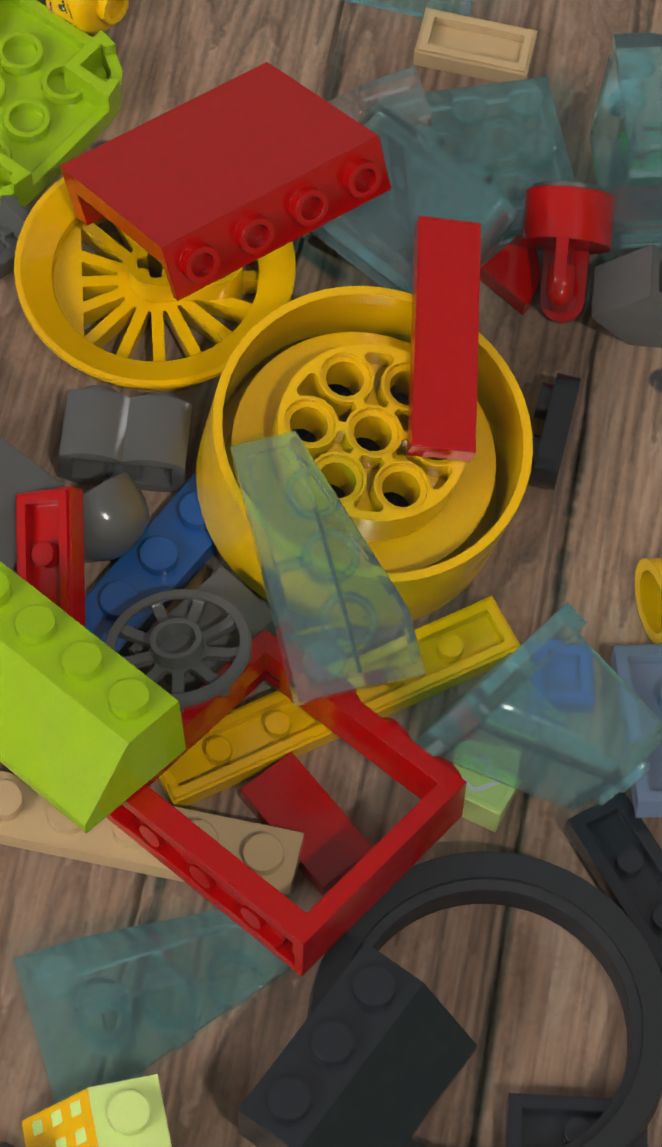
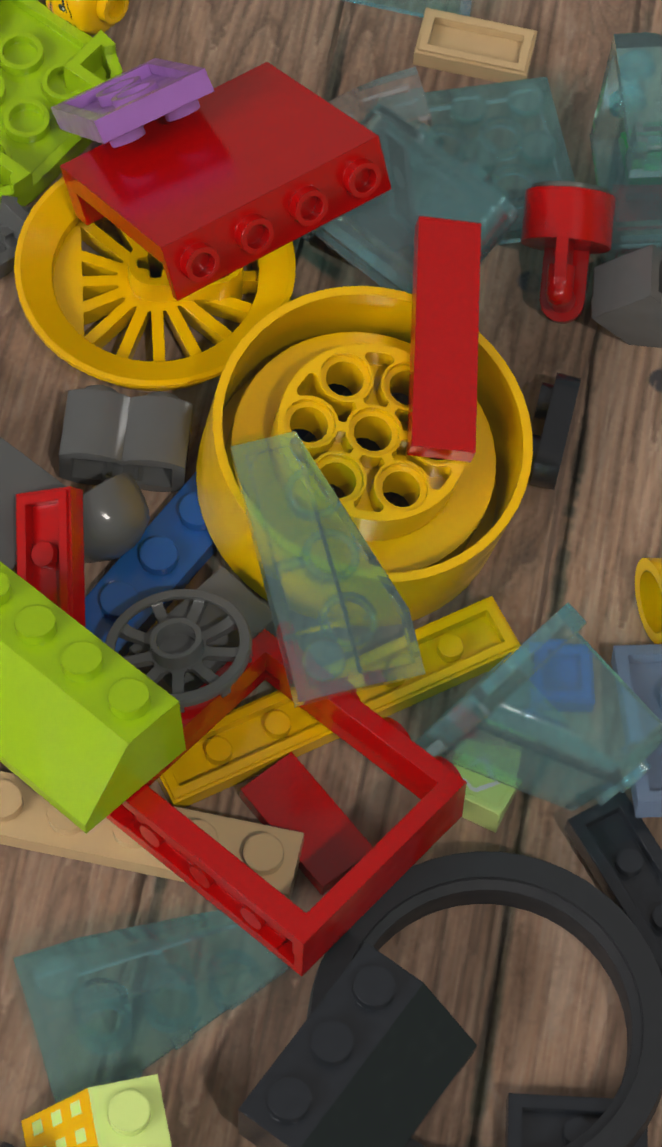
(127, 102): none -> medium lavender plate
(513, 274): red tile -> none

